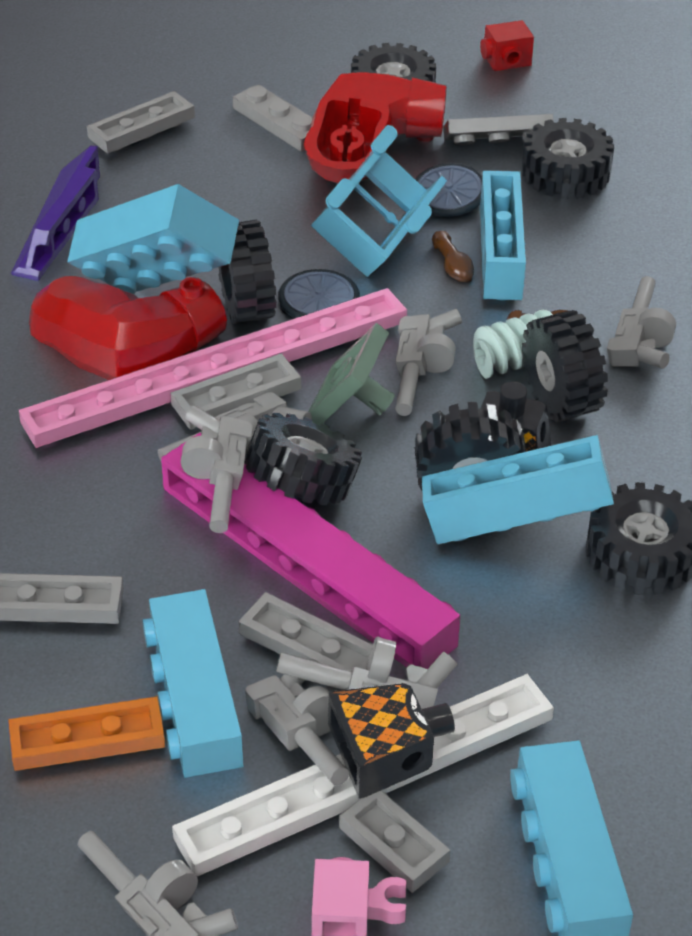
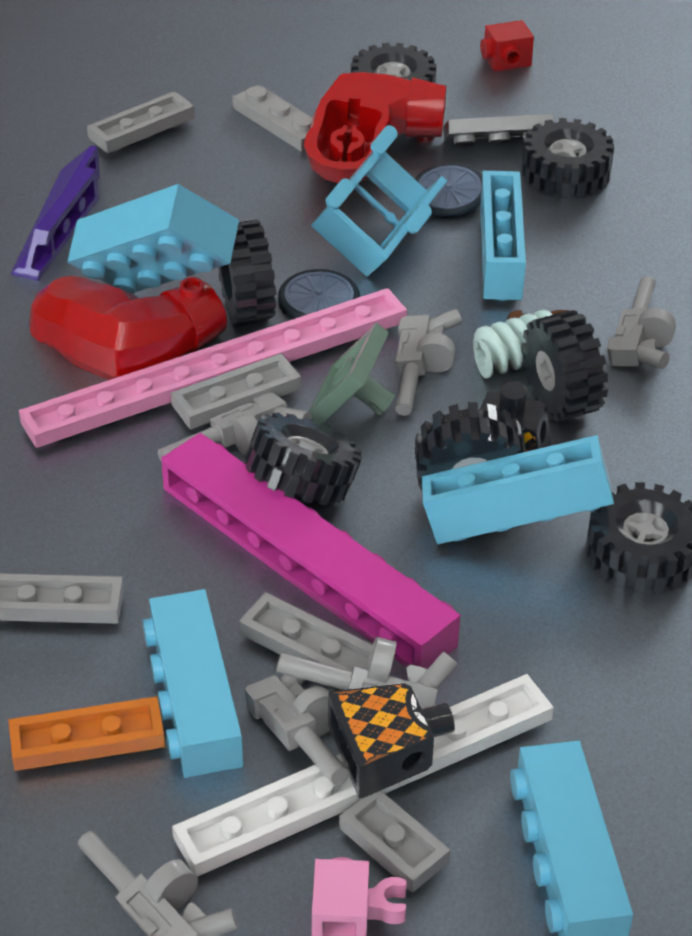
(217, 457): light grey piece -> none
(456, 263): reddish brown piece -> none

